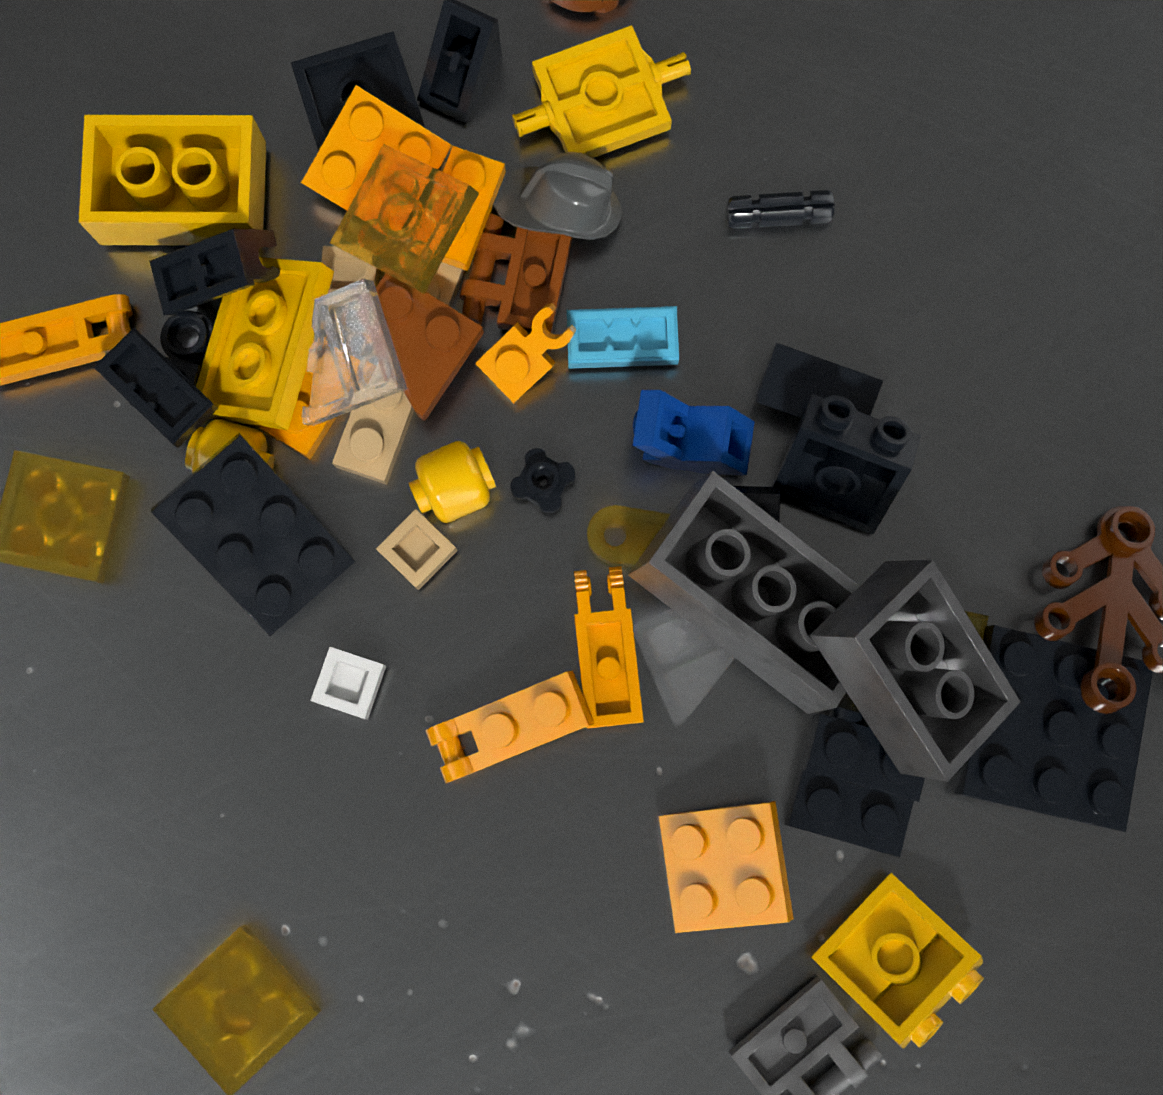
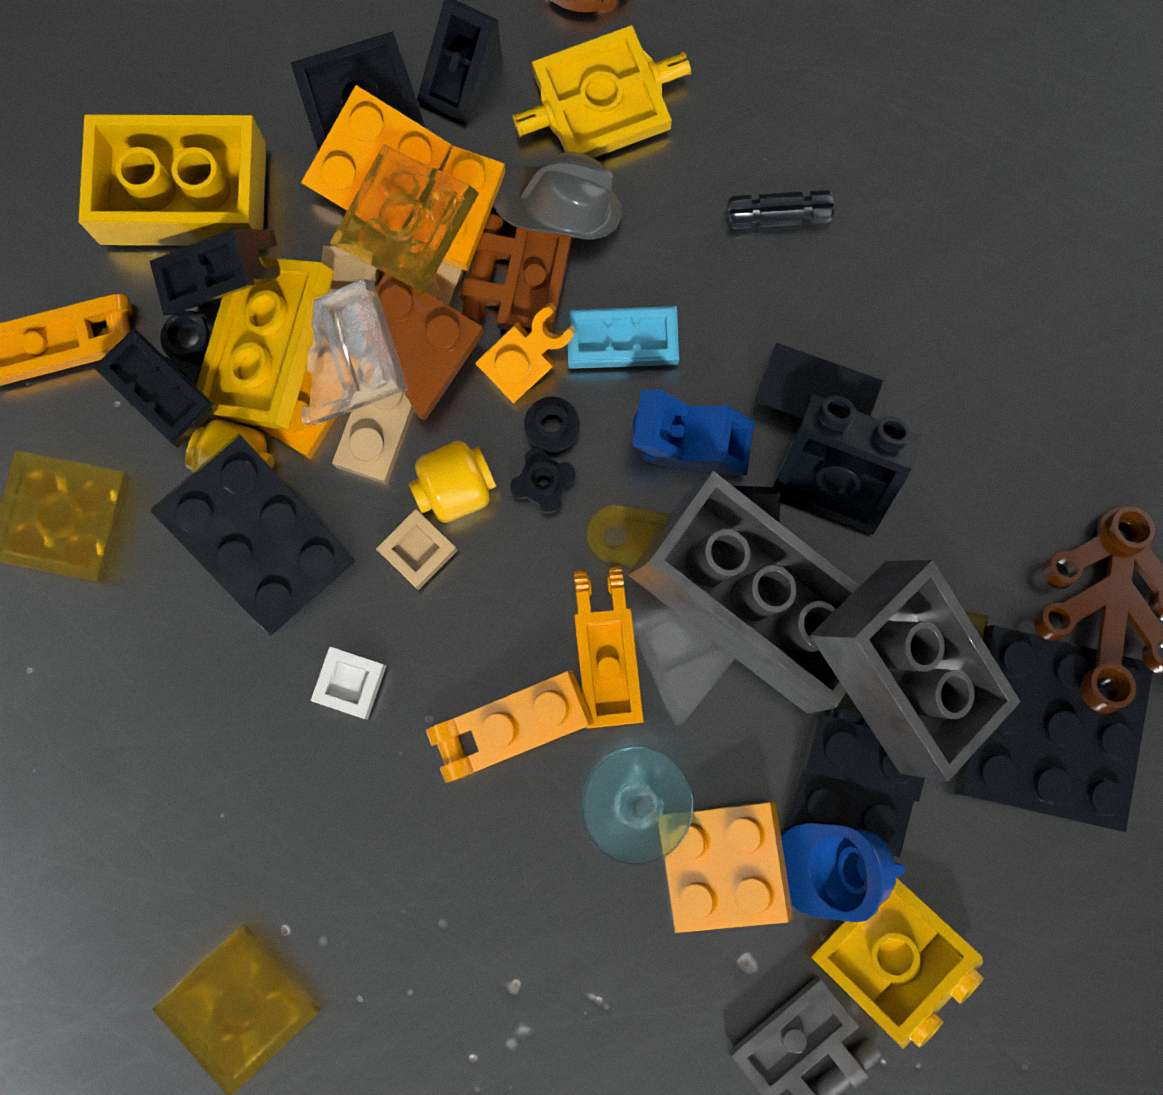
(556, 440): none -> black plate
(611, 801): none -> clear light blue dish
(838, 871): none -> blue piece

